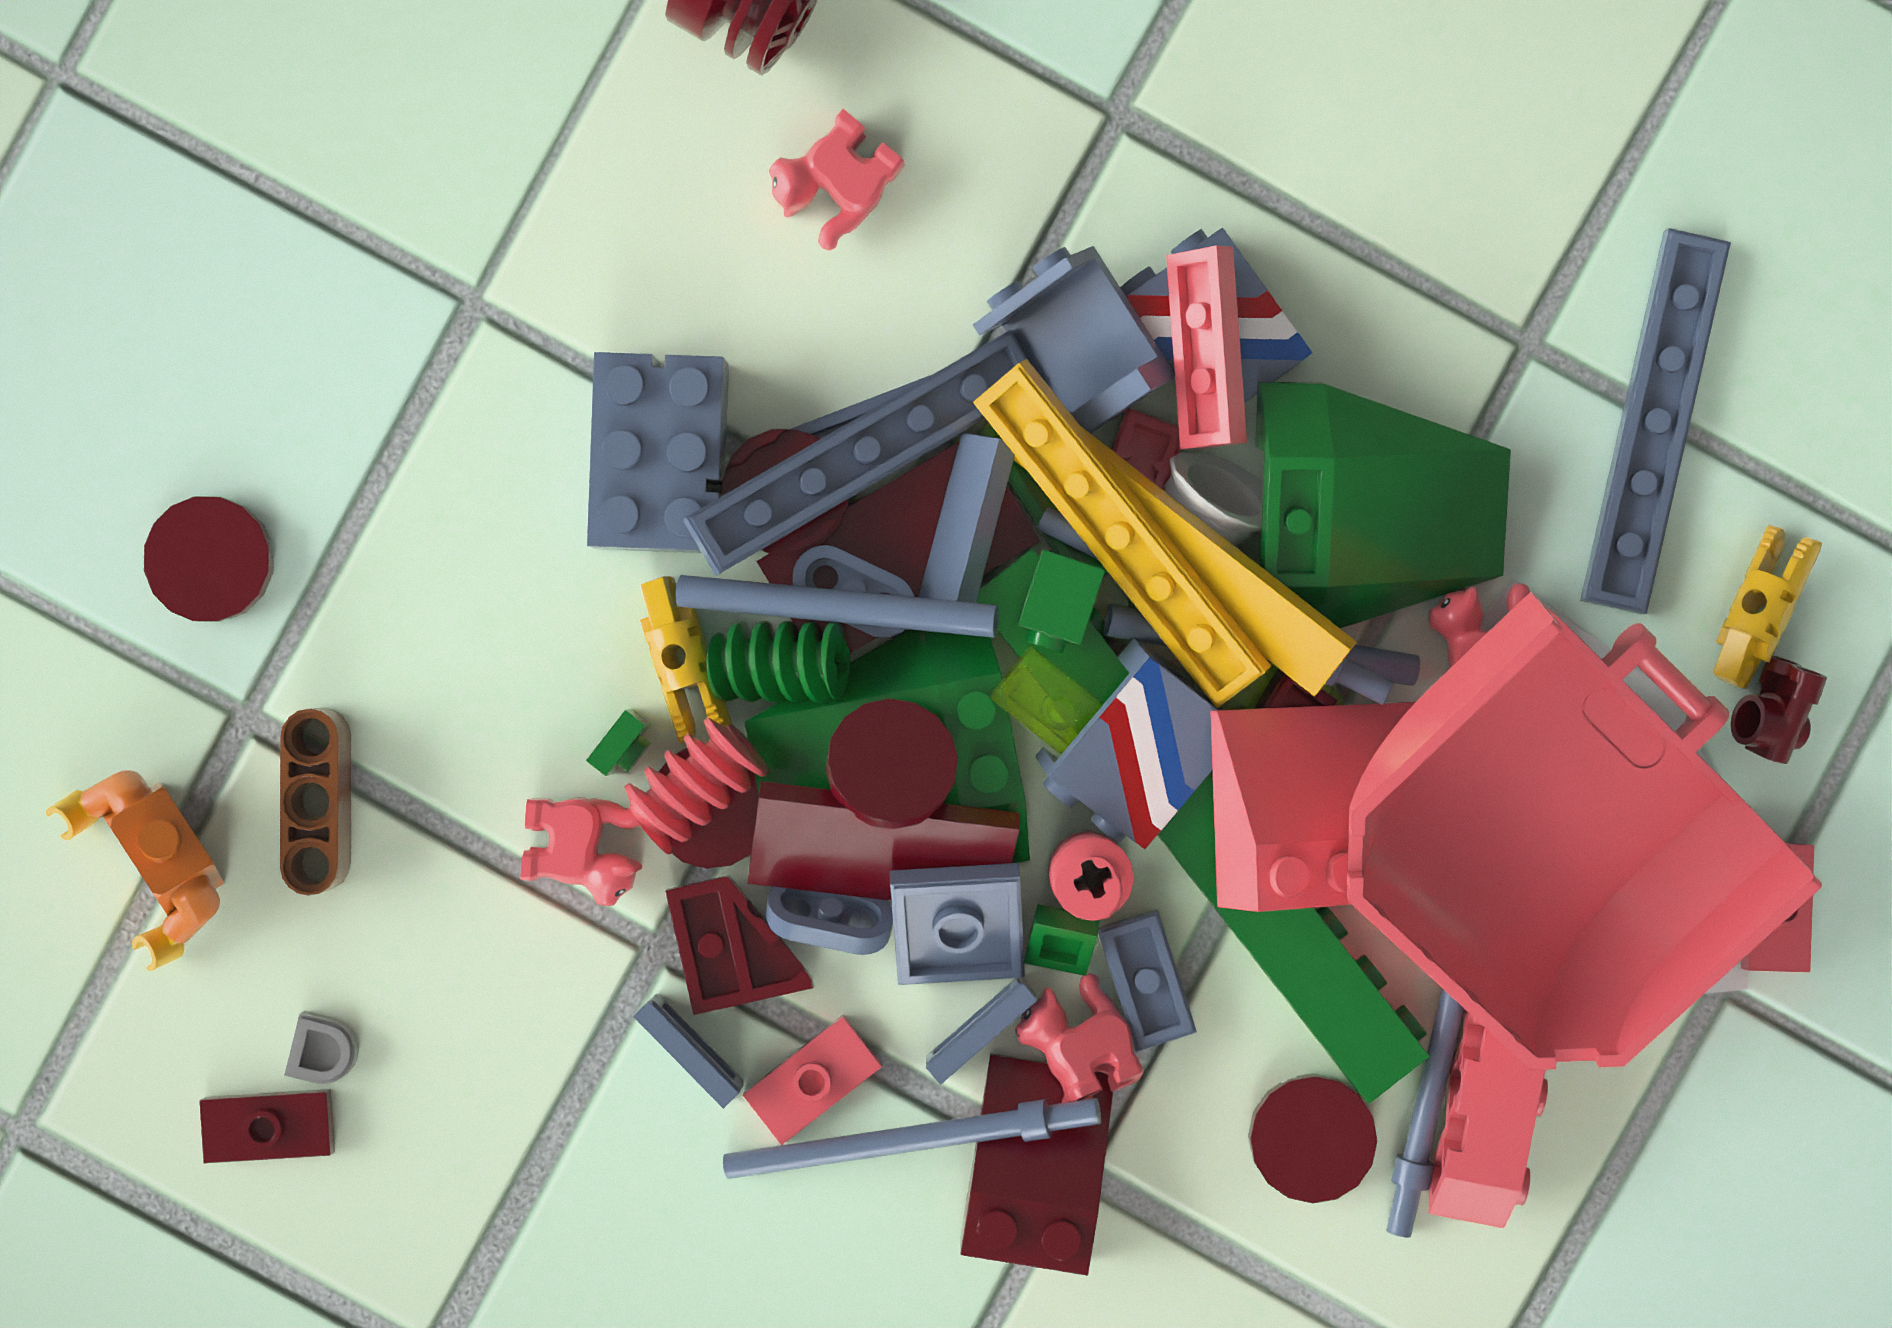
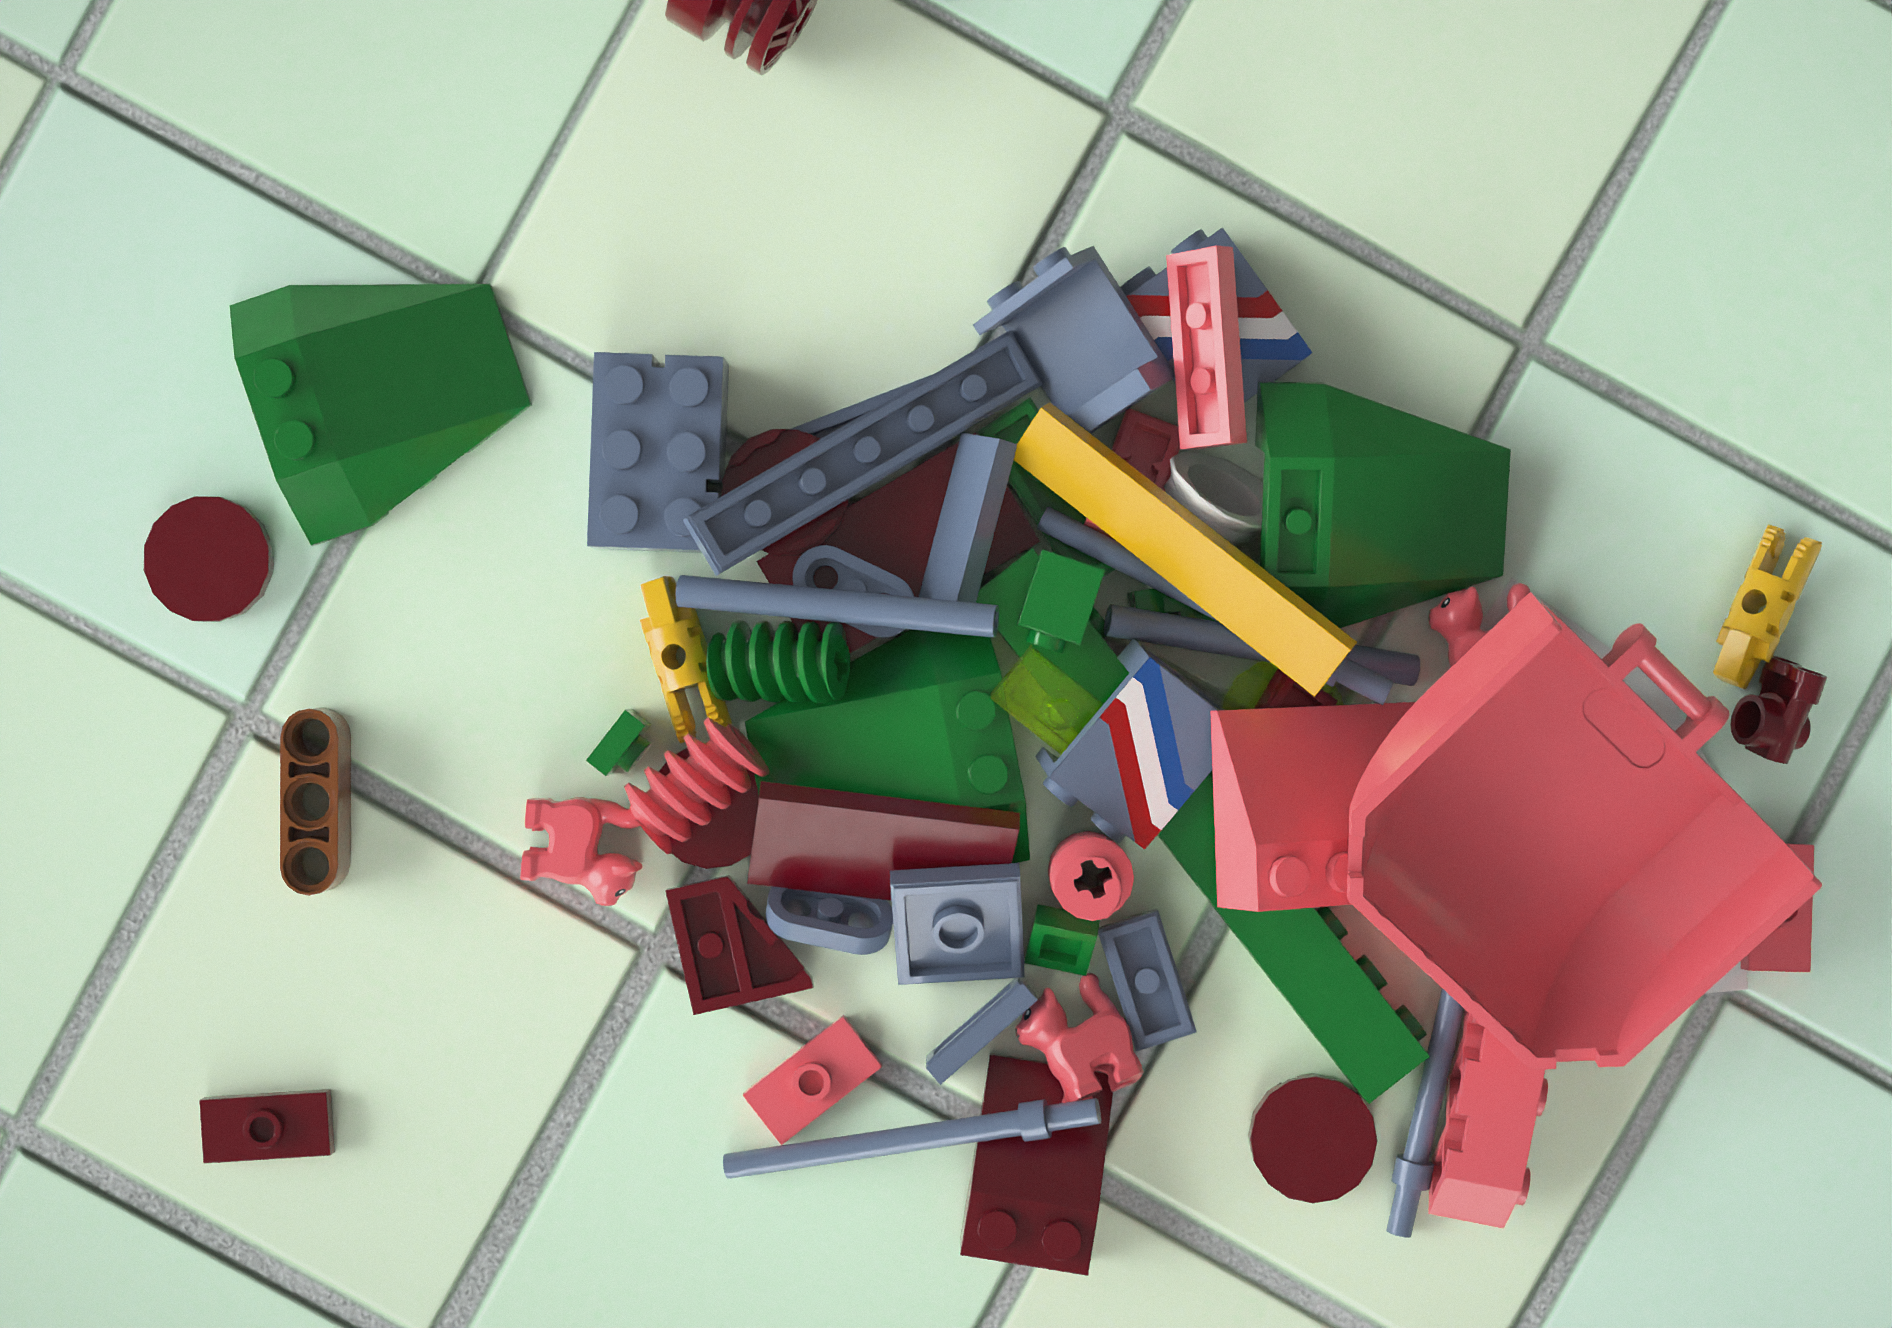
(160, 849): orange torso -> none
(321, 1049): light grey tile -> none
(372, 391): none -> green wedge
(689, 1050): sand blue tile -> none
(833, 165): coral animal -> none
(891, 763): dark red tile -> none
(1122, 533): yellow tile -> none
(1655, 421): sand blue tile -> none

